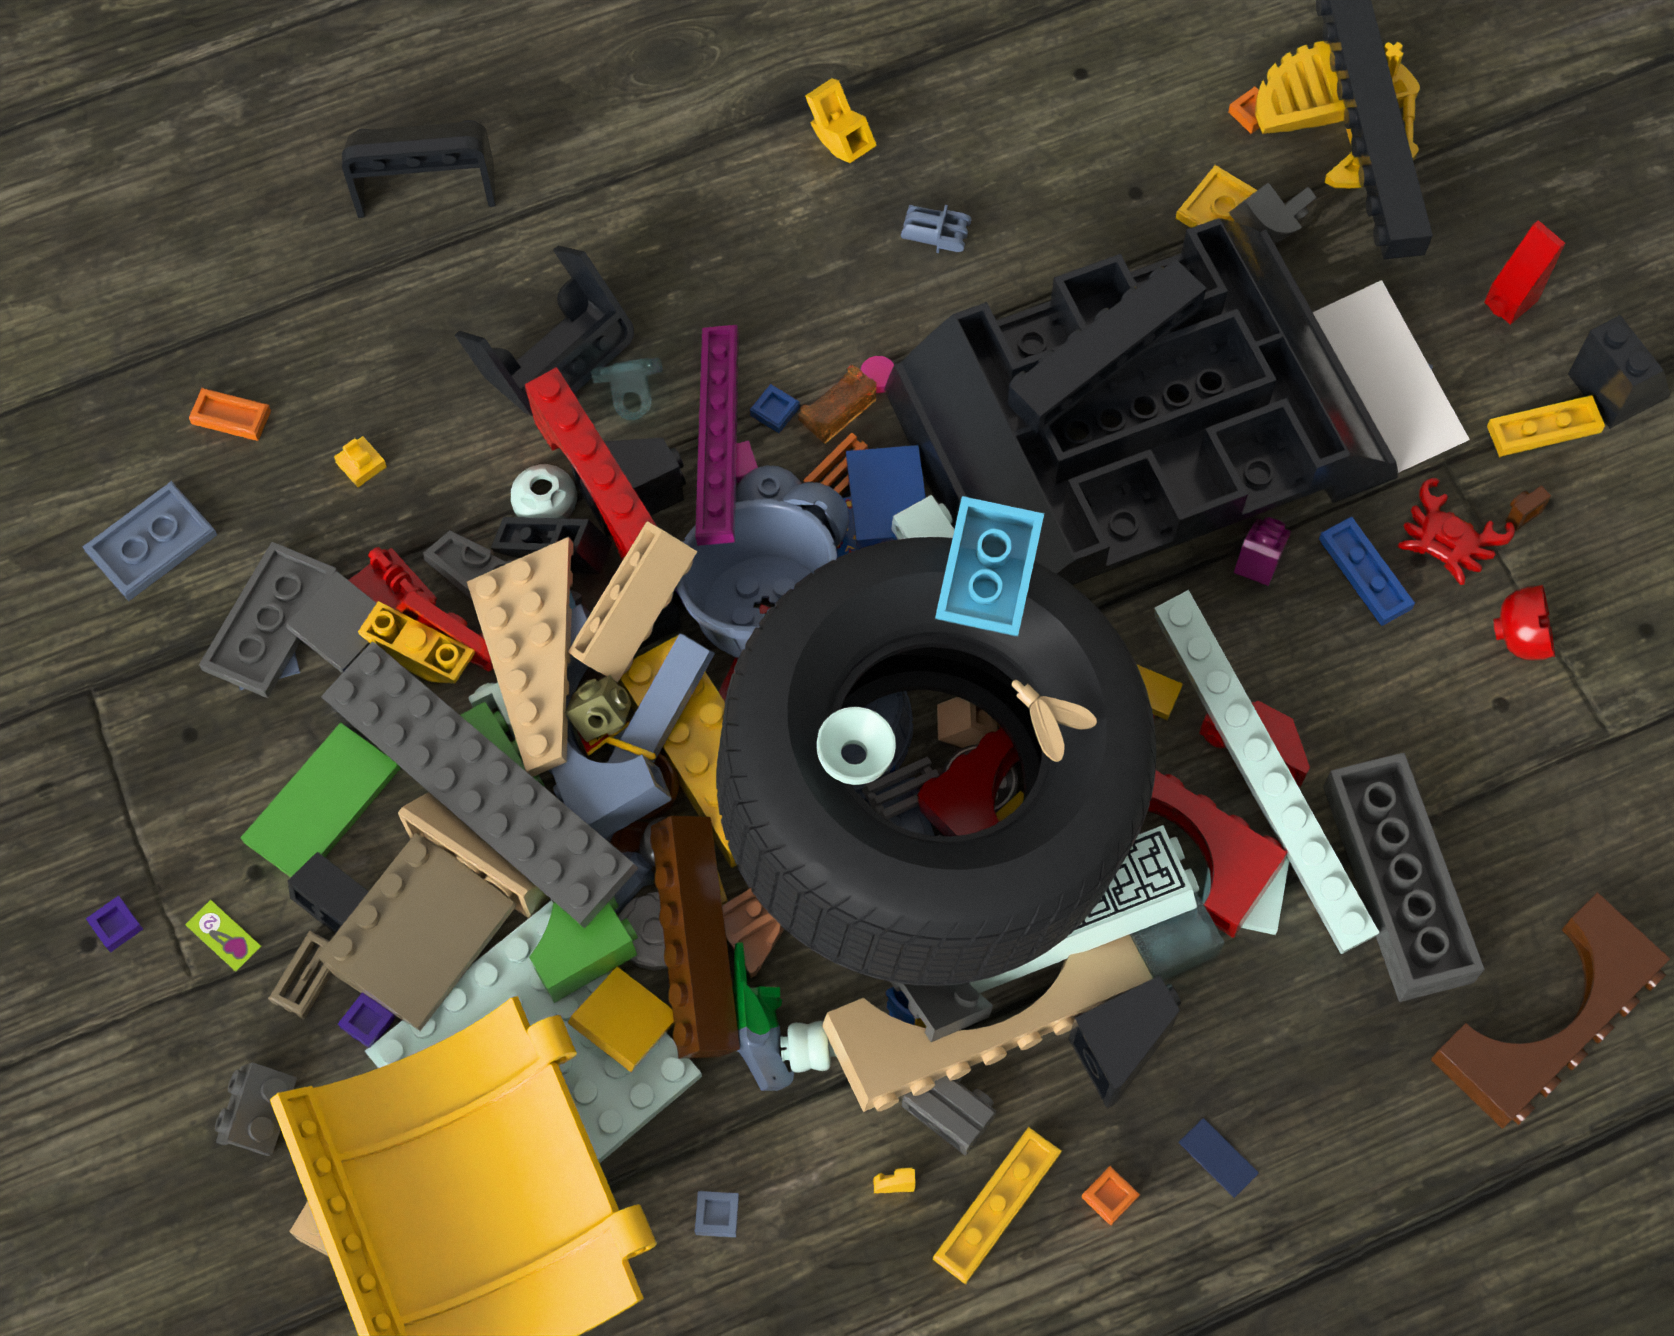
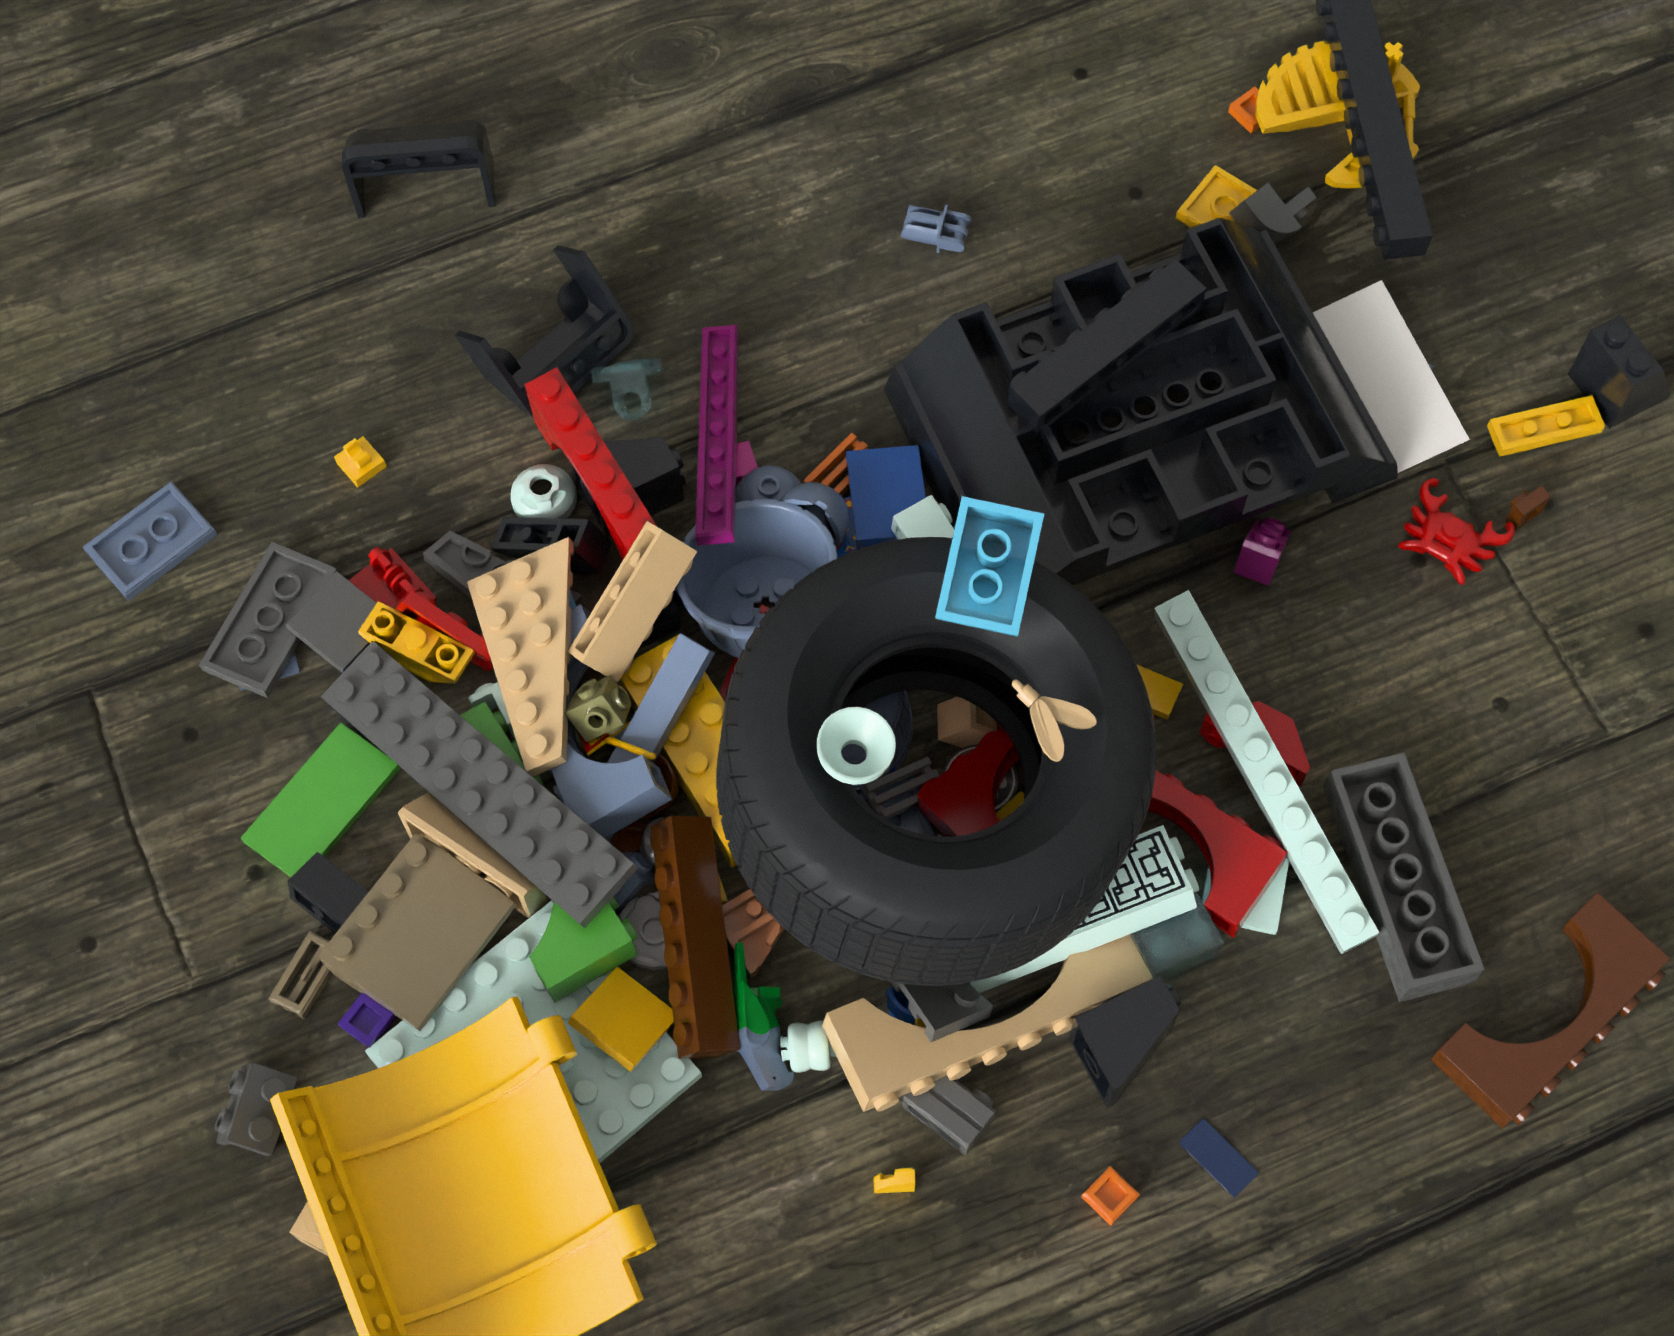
(114, 924): dark purple plate -> none
(223, 935): lime sticker -> none
(230, 414): orange tile -> none
(717, 1214): sand blue plate -> none
(774, 408): blue tile -> none
(836, 125): yellow brick -> none
(839, 405): clear orange hinge -> none
(879, 370): dark pink tile -> none
(997, 1205): yellow tile -> none
(1366, 571): blue plate -> none
(1525, 274): red slope -> none
(1526, 624): red cylinder -> none

